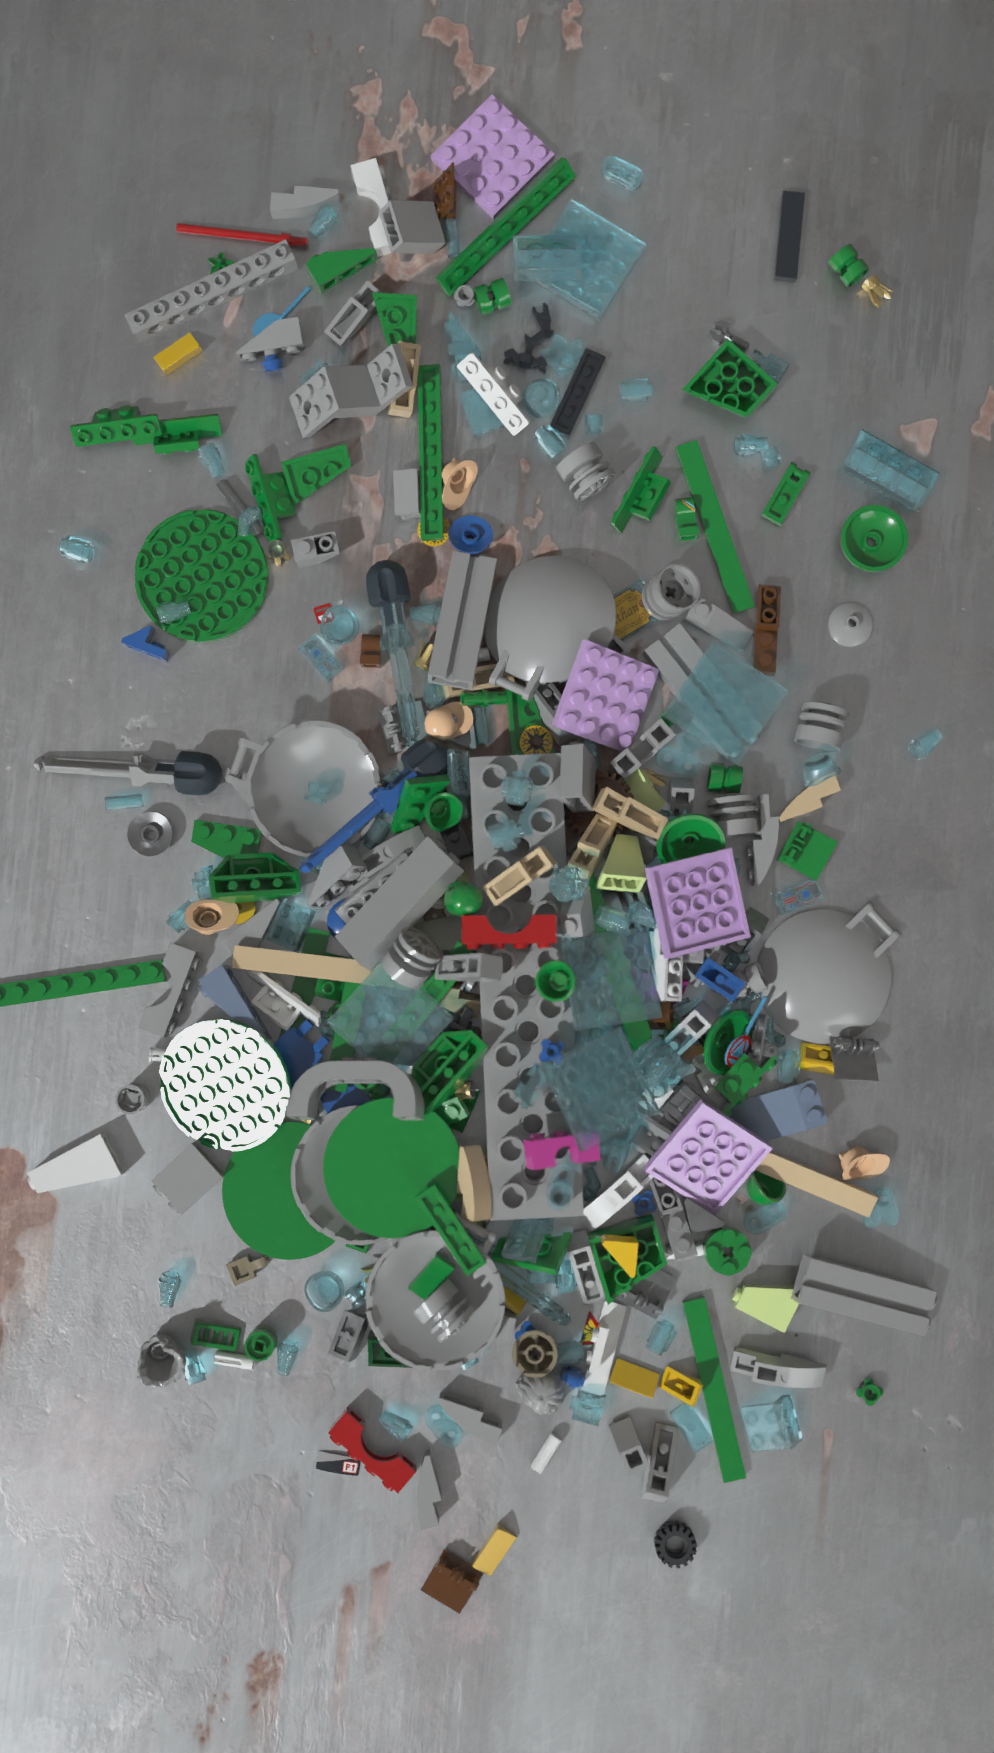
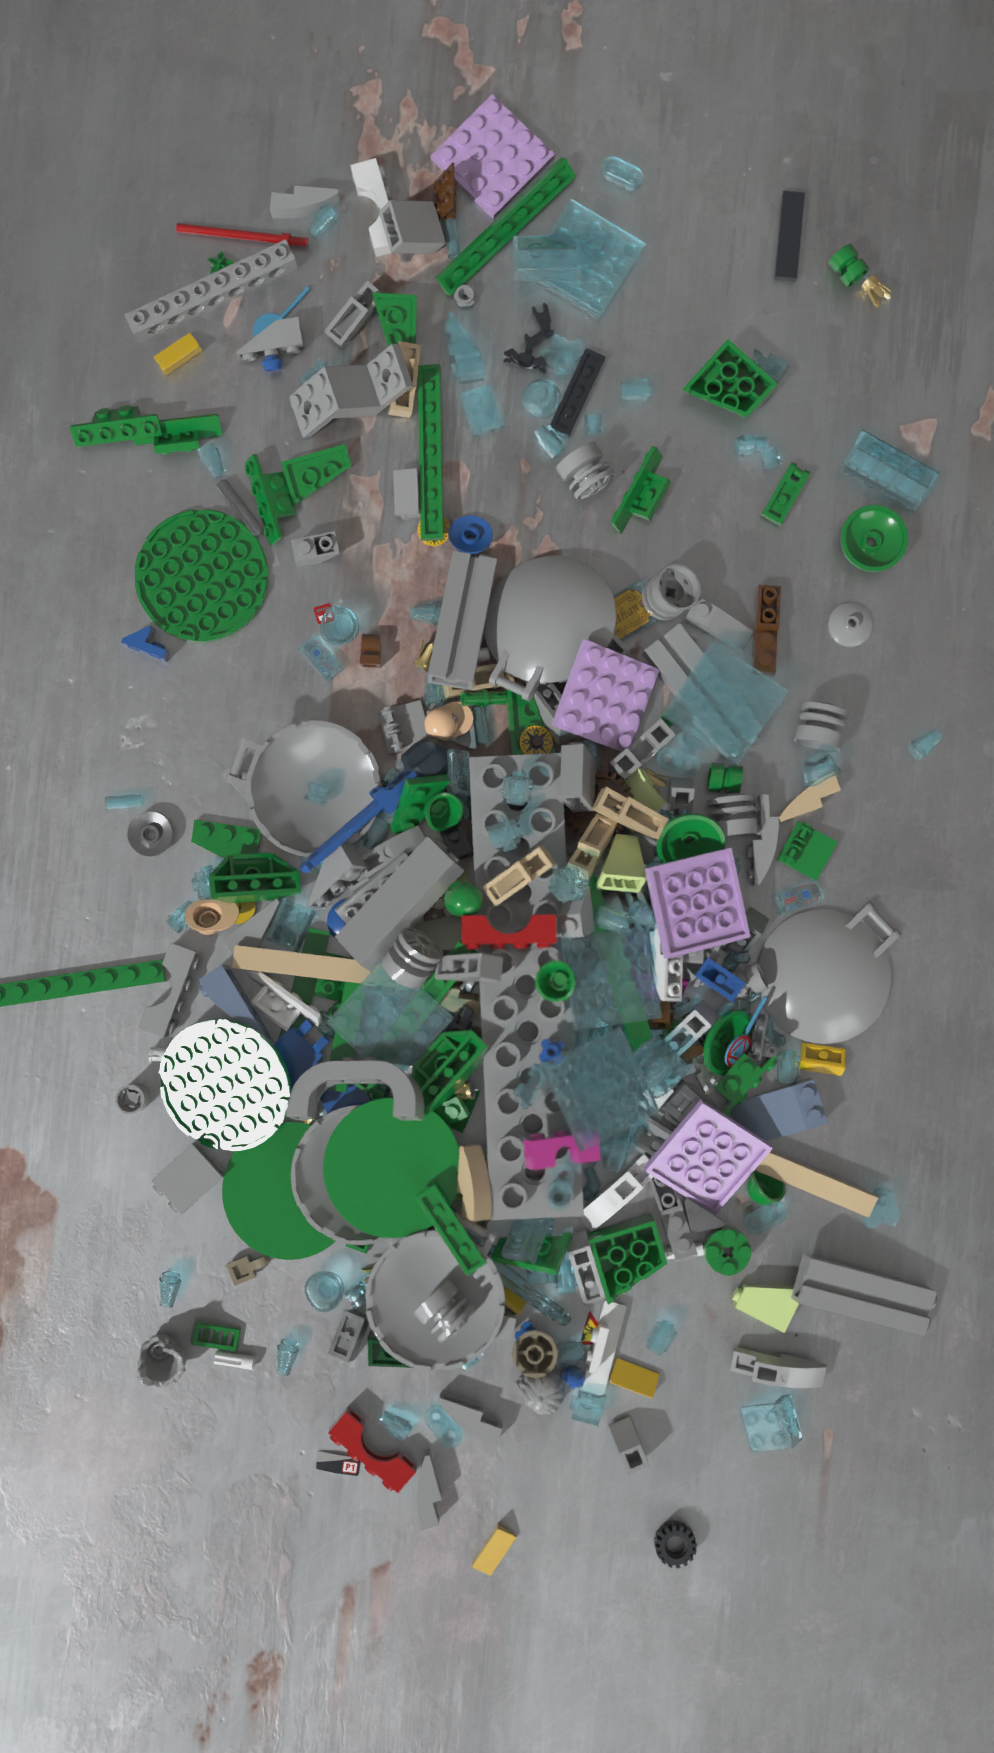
(76, 549): clear light blue brick -> none
(81, 1165): white slope -> none
(172, 611): clear light blue cone -> none
(190, 773): piece -> none
(194, 1368): clear light blue cone -> none
(246, 518): clear light blue arm -> none
(261, 1343): green wheel -> none
(277, 550): clear light blue piece -> none
(336, 266): green slope -> none
(388, 590): piece -> none
(431, 1276): green tile -> none
(451, 1581): reddish brown hinge -> none
(457, 482): light nougat piece -> none
(496, 391): white bracket -> none
(499, 293): green wheel -> none
(546, 1452): white piece -> none
(624, 1251): yellow slope -> none
(639, 1198): blue plate -> none
(650, 1293): flat silver hinge -> none
(660, 1460): light grey slope -> none
(681, 1385): yellow slope -> none
(685, 519): green leg -> none
(691, 1427): clear light blue plate -> none
(714, 1389): green tile -> none
(715, 527): green tile -> none
(717, 338): flat silver bar -> none
(854, 1059): flat silver hinge -> none
(861, 1164): light nougat piece -> none
(870, 1399): green plate -> none

